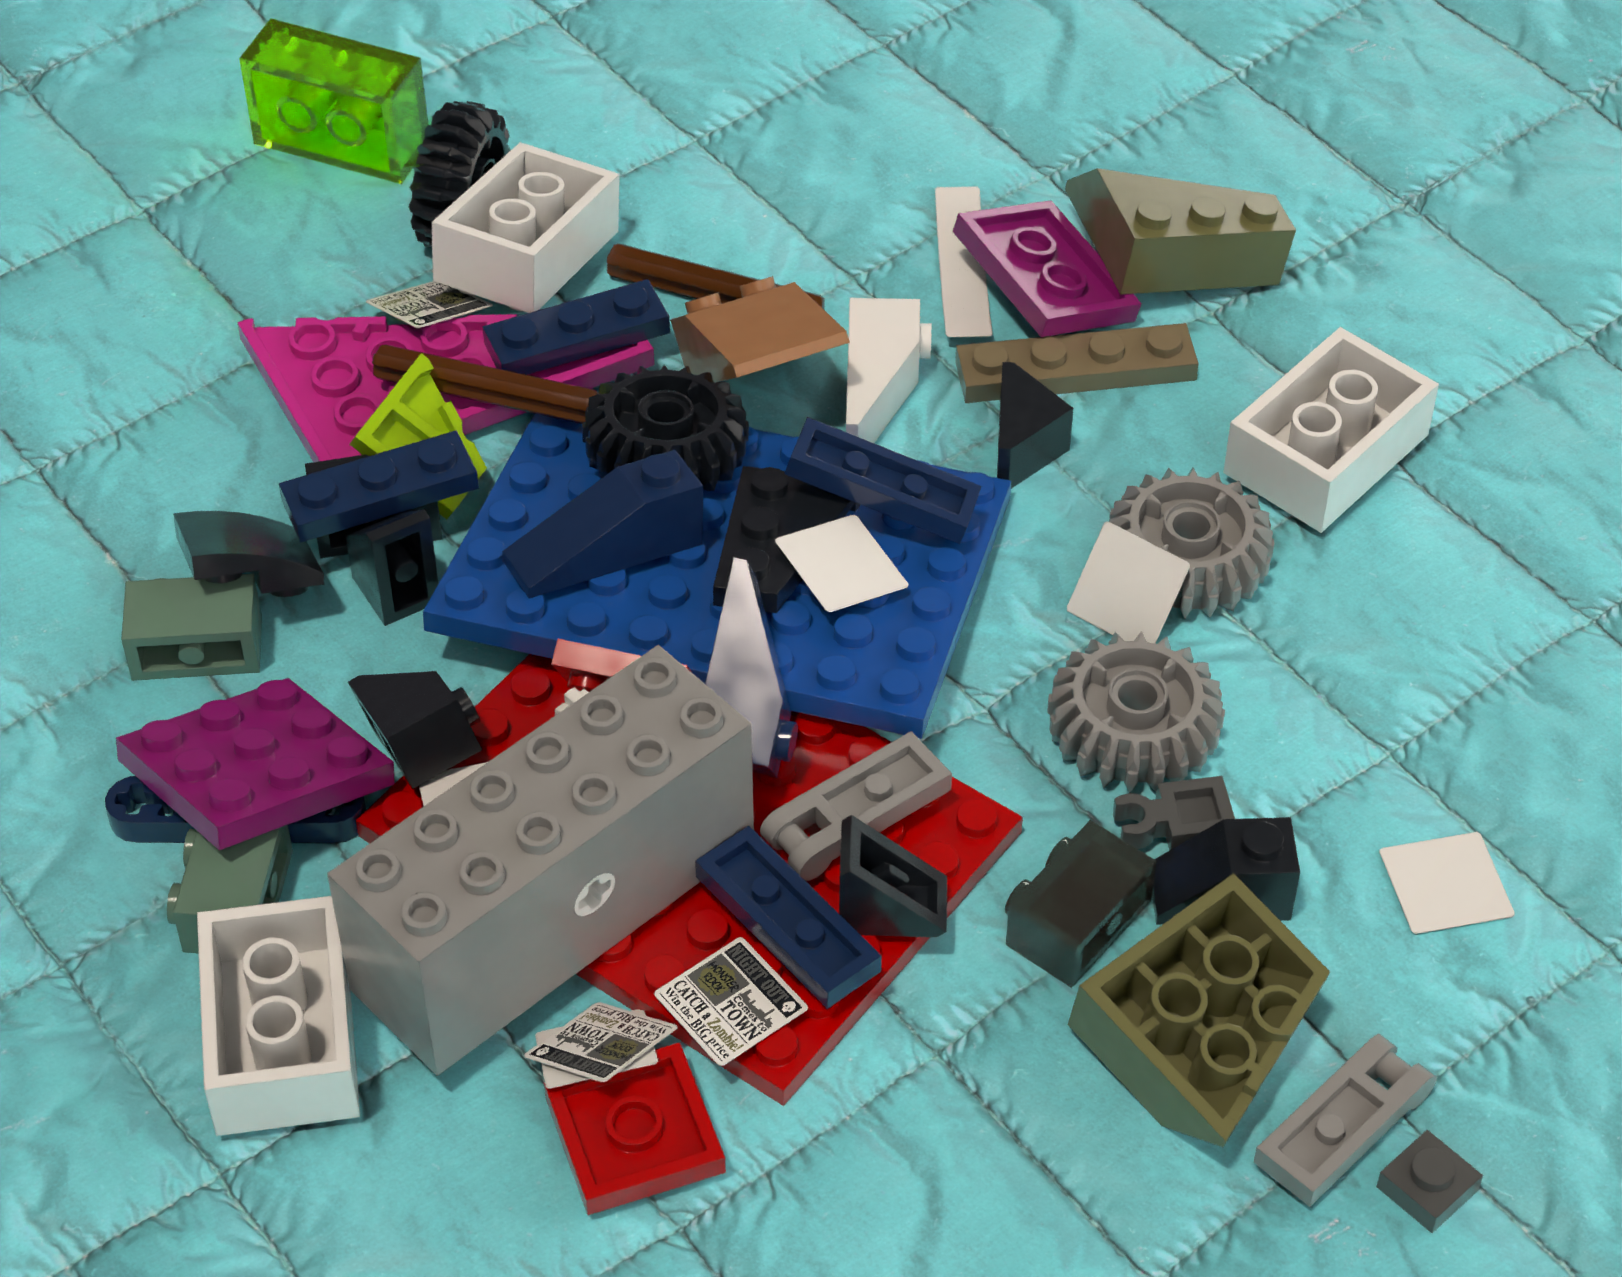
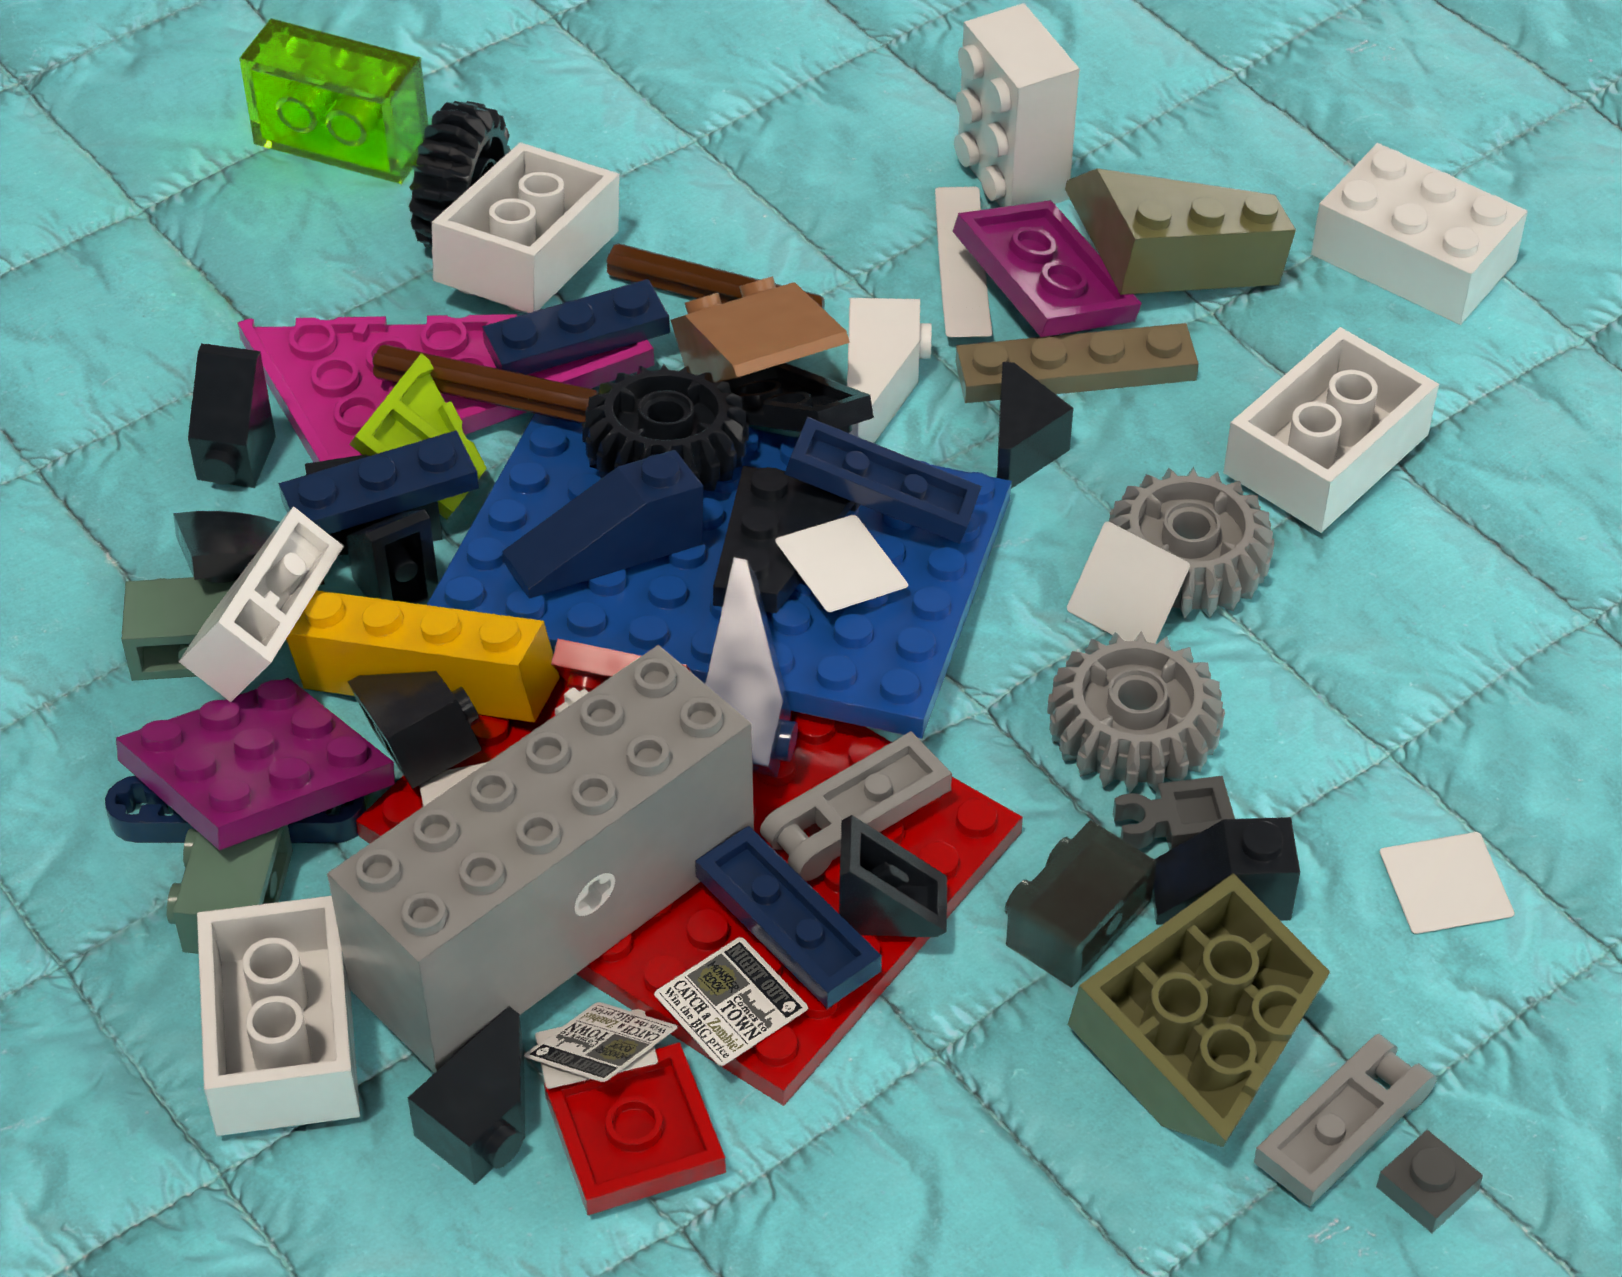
(230, 416): none -> black slope
(262, 606): none -> white slope
(428, 304): sticker -> none
(476, 1101): none -> black slope
(491, 656): none -> yellow brick
(788, 395): none -> black wing
(1016, 108): none -> white brick
(1418, 233): none -> white brick

